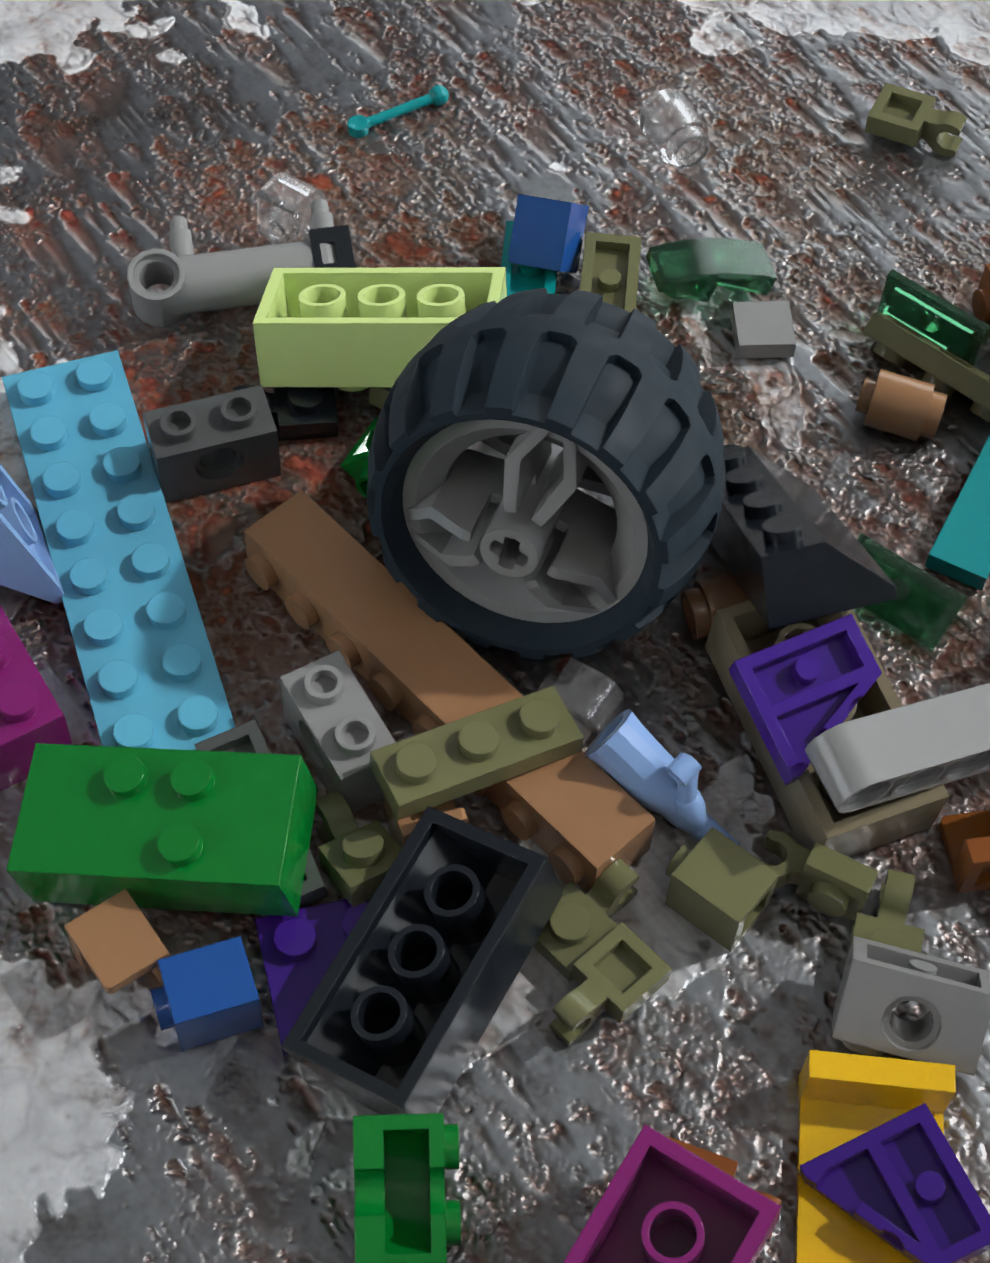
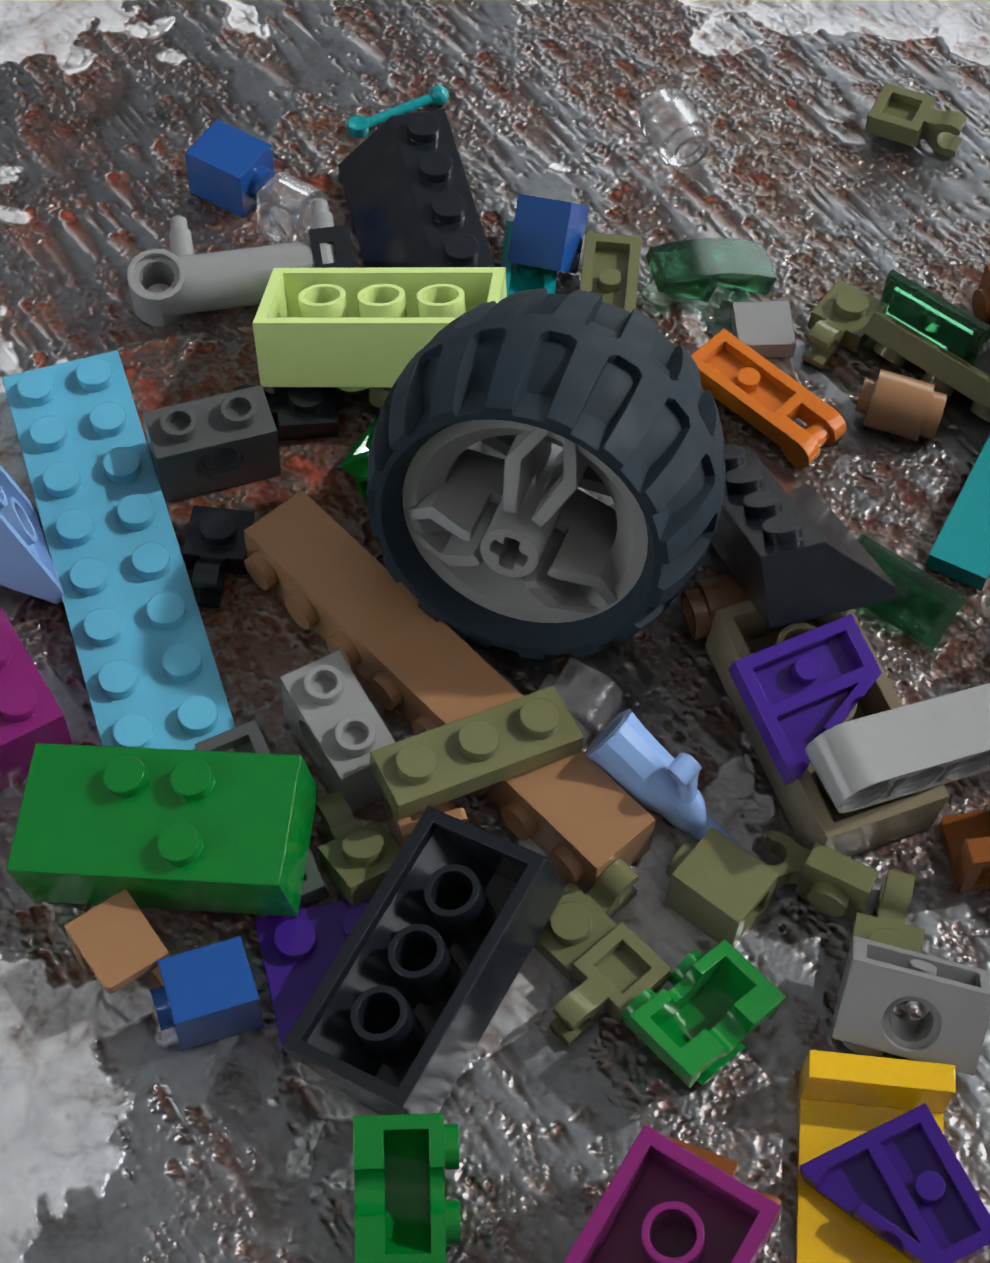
(215, 548): none -> black plate
(229, 167): none -> blue brick
(413, 197): none -> black slope
(706, 1014): none -> green cylinder
(767, 398): none -> orange plate
(840, 321): none -> olive plate

